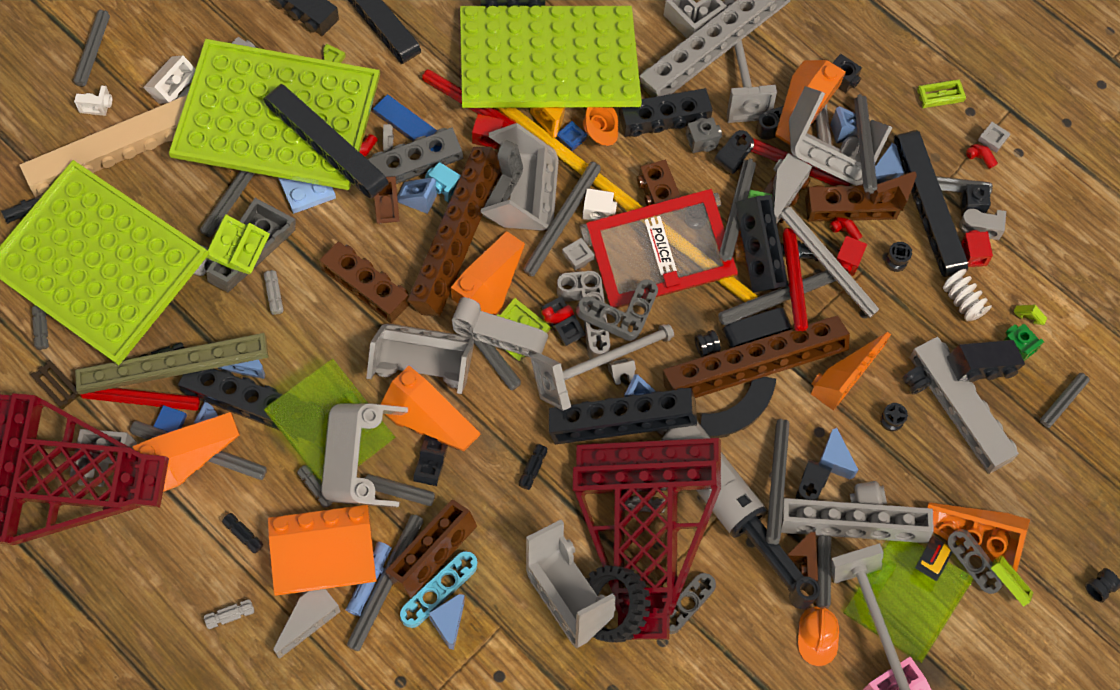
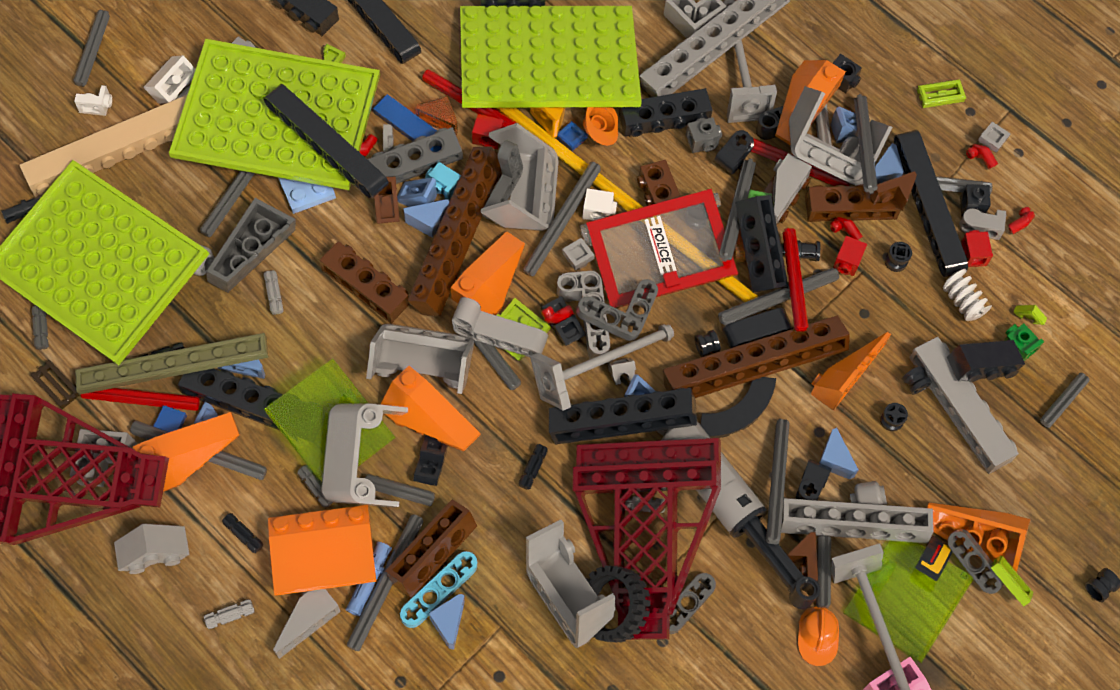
(149, 546): none -> light grey brick
(237, 245): lime slope -> none
(426, 216): none -> medium blue slope
(438, 113): none -> clear orange slope
(829, 262): light grey axle -> none
(1022, 222): none -> red arm

